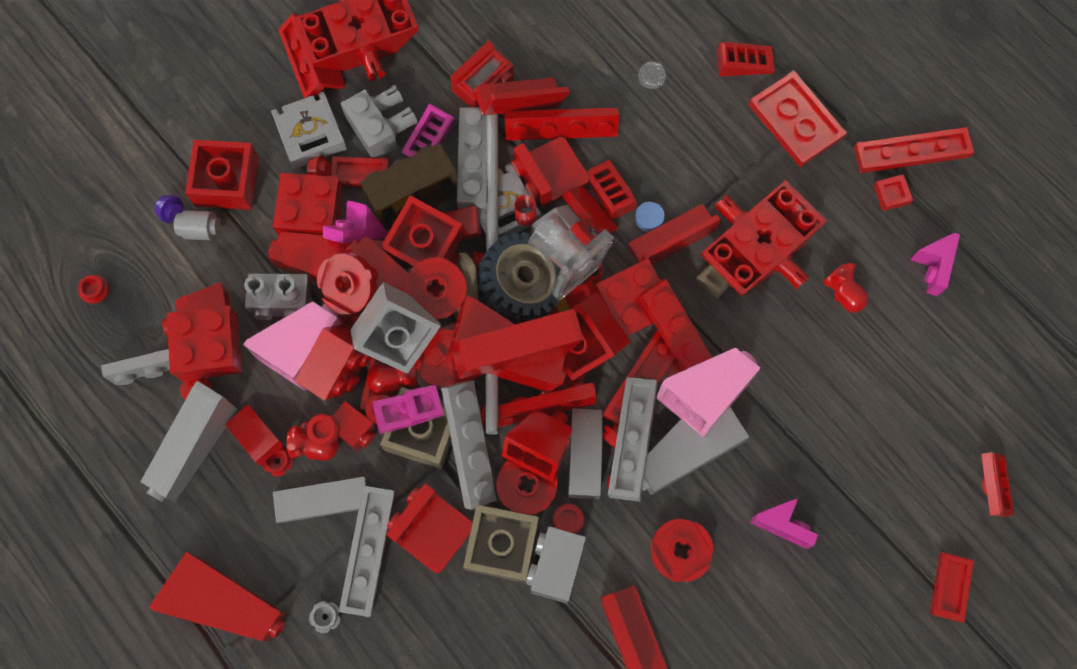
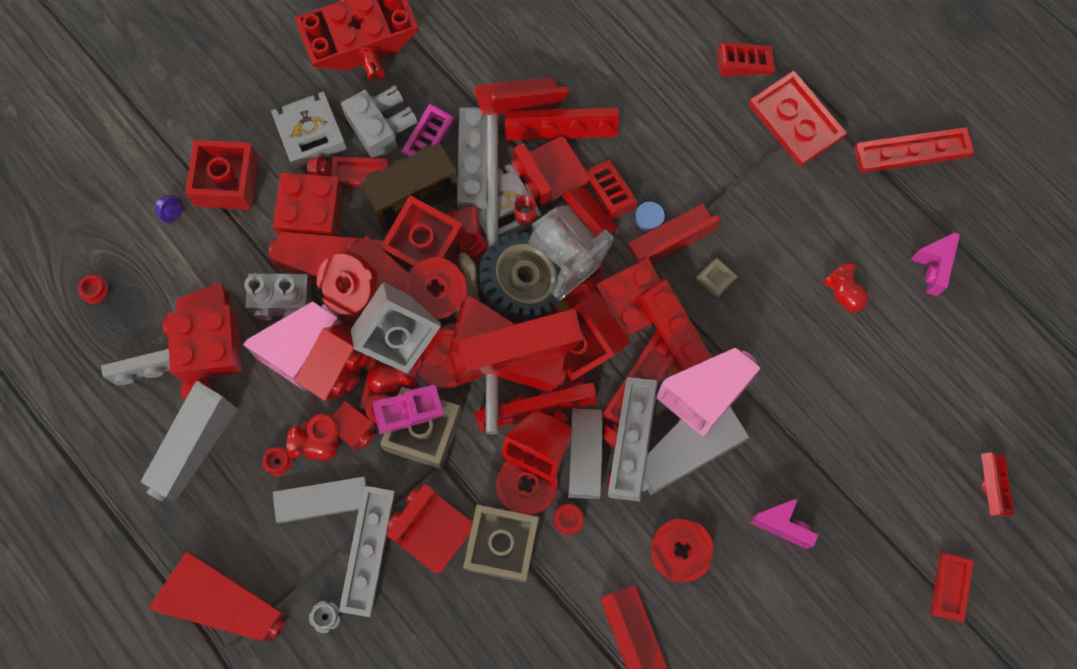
(197, 225): light grey brick -> none
(253, 435): red tile -> none
(310, 78): red panel -> none
(359, 223): dark pink slope -> none
(469, 444): light grey plate -> none
(473, 245): none -> red plate
(483, 67): red window -> none
(557, 564): light grey brick -> none
(586, 230): red tile -> none
(652, 75): clear plate -> none
(783, 226): red slope -> none
(893, 192): red plate -> none

